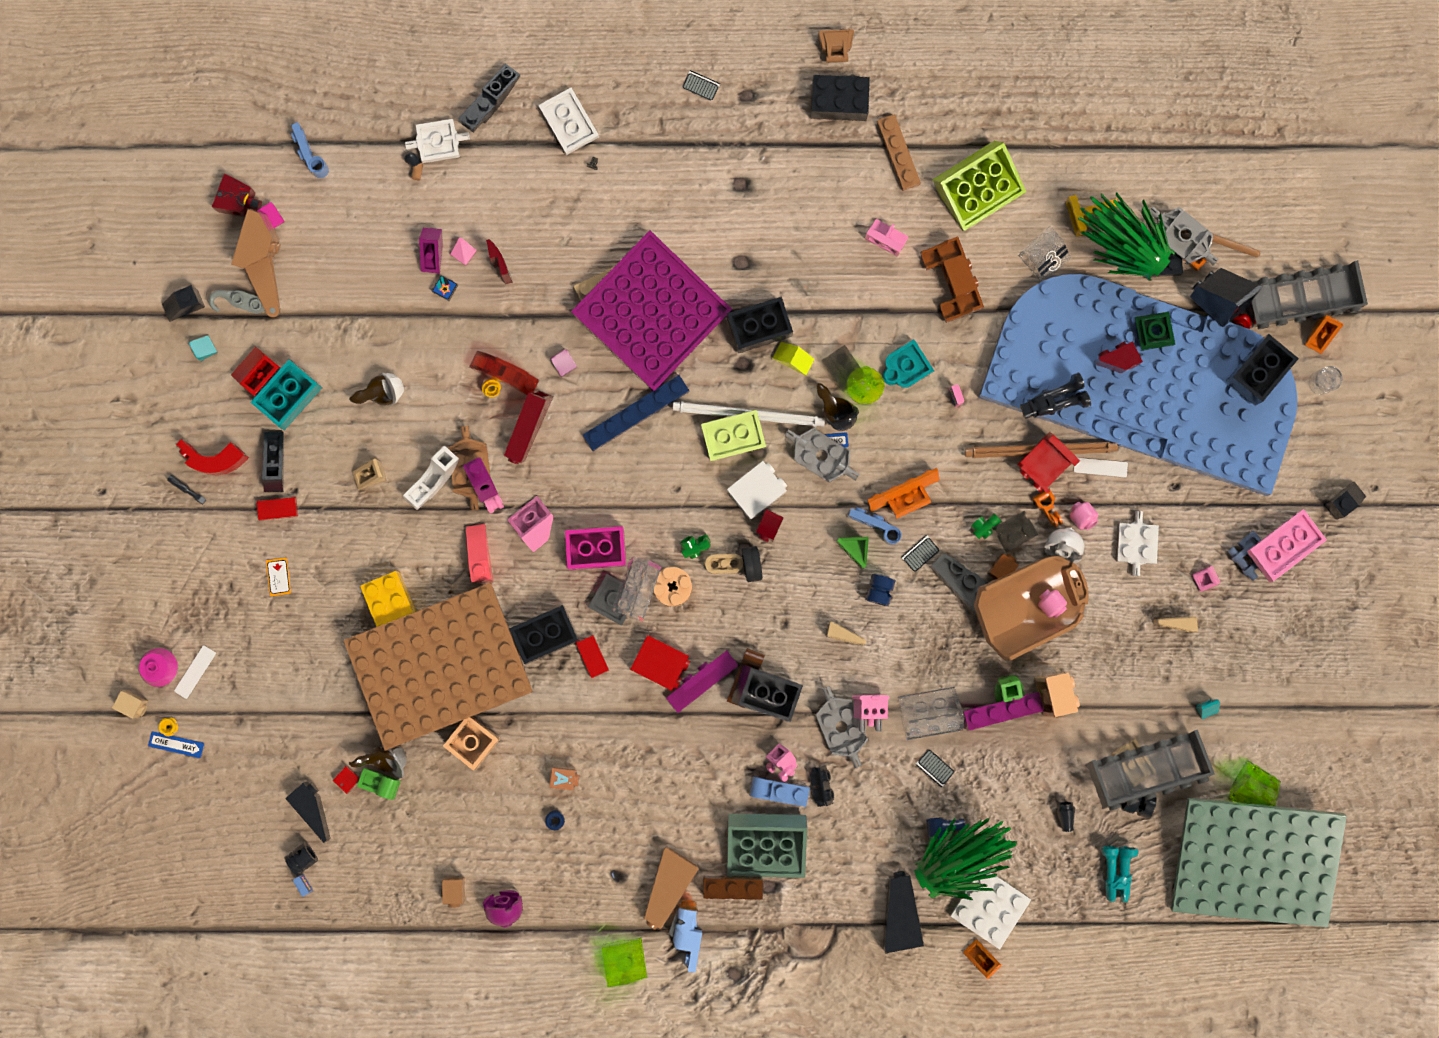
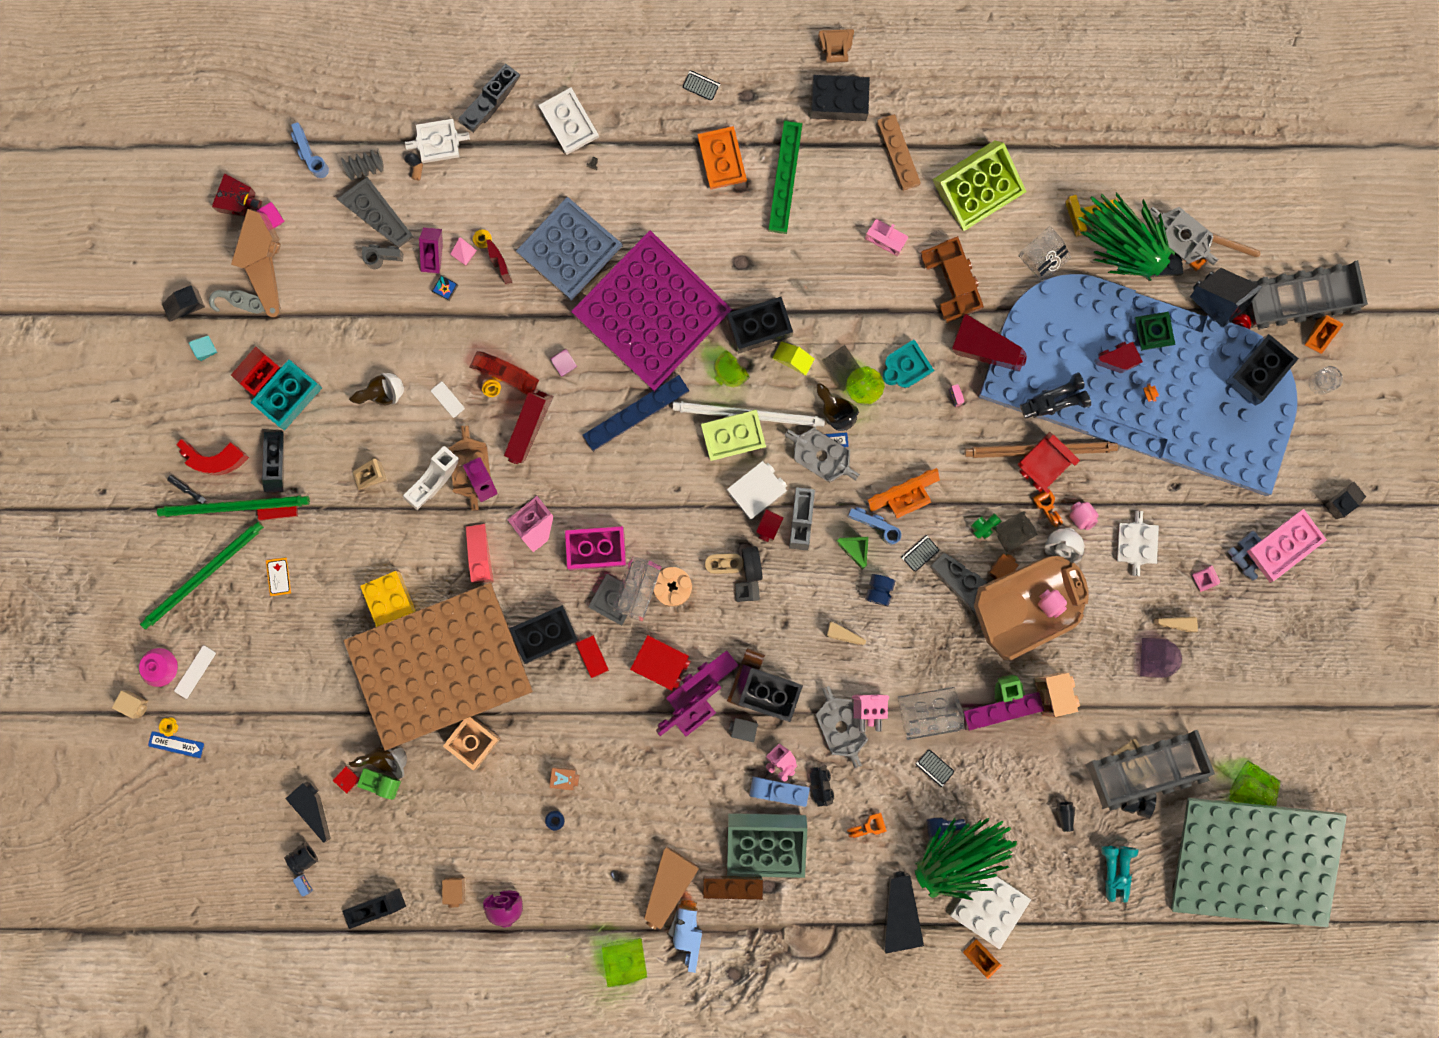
(169, 511): none -> green piece
(201, 575): none -> green piece
(364, 164): none -> dark grey piece
(373, 209): none -> dark grey wing
(374, 908): none -> black slope
(390, 253): none -> dark grey plate
(447, 399): none -> white sticker
(481, 244): none -> yellow plate
(494, 503): bright pink wheel -> none
(569, 248): none -> sand blue plate
(691, 715): none -> magenta bracket
(692, 547): green plate -> none
(722, 157): none -> orange plate
(729, 370): none -> clear neon green cylinder
(743, 729): none -> dark grey brick
(747, 591): none -> dark grey slope
(785, 177): none -> green plate
(802, 519): none -> dark grey slope
(880, 824): none -> orange piece
(988, 346): none -> dark red slope
(1101, 467): white sticker -> none
(1150, 392): none -> orange plate
(1159, 658): none -> clear purple slope
(1208, 708): teal slope -> none

